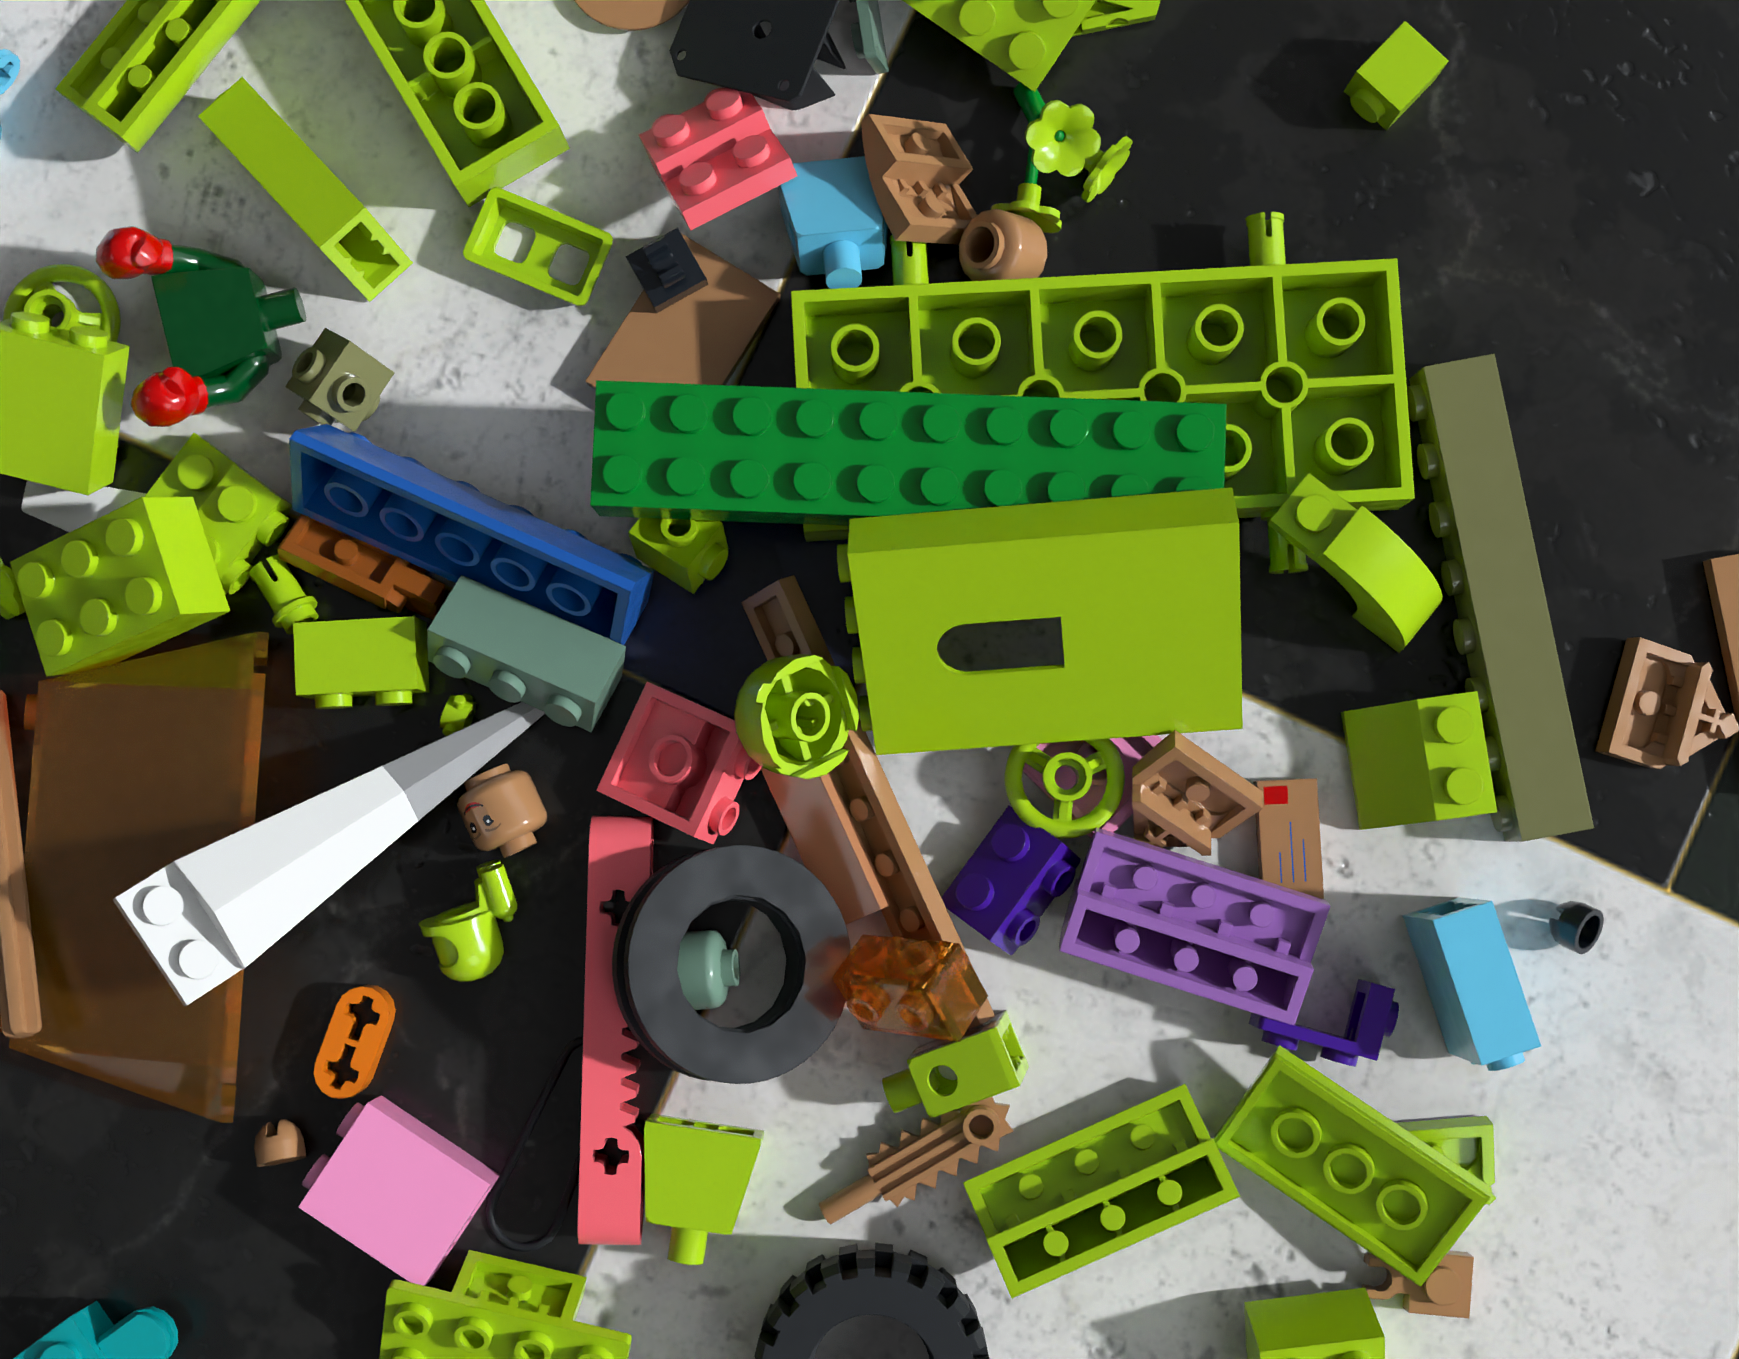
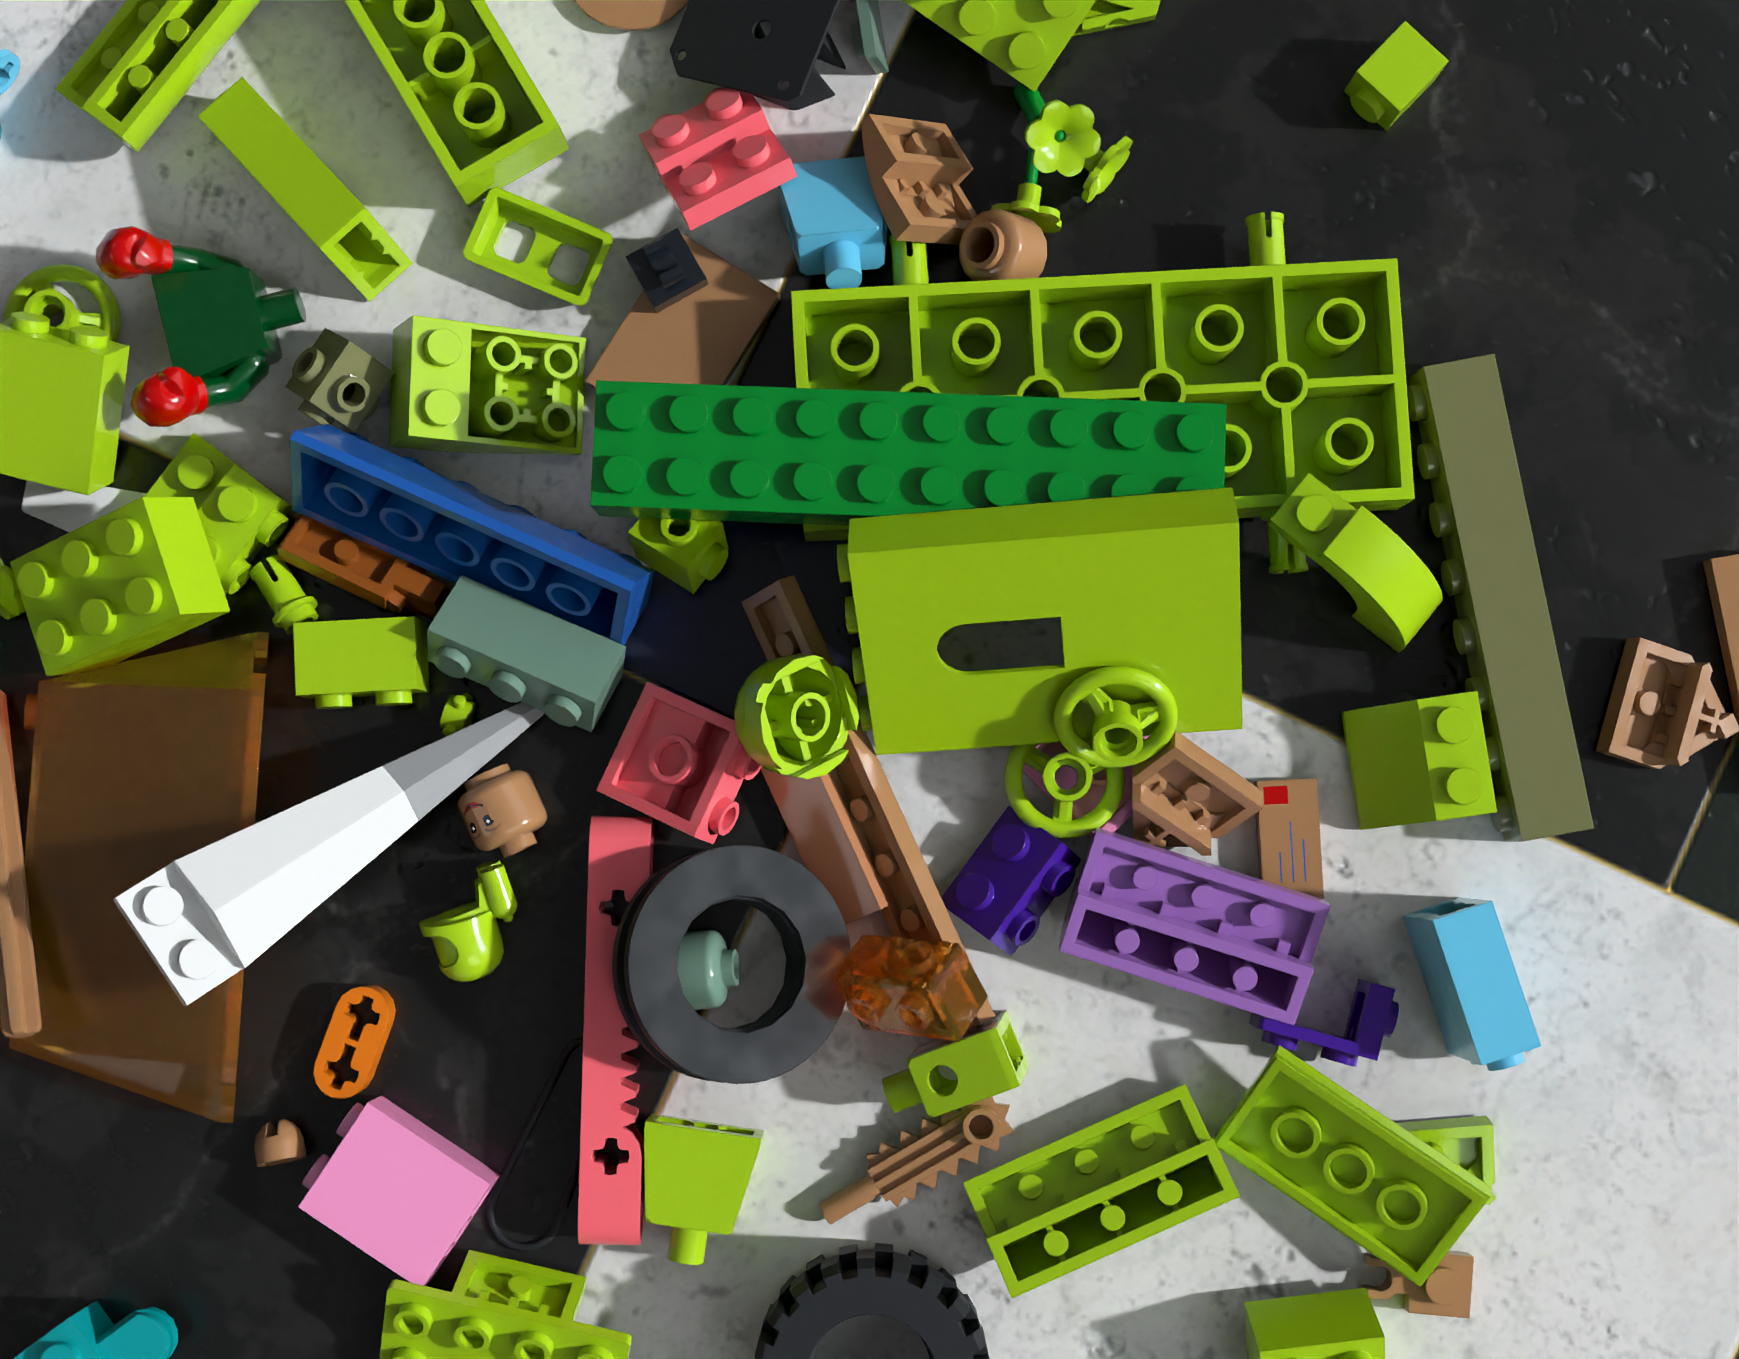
(485, 389): none -> lime slope
(1117, 725): none -> lime piece
(1577, 926): black hinge -> none

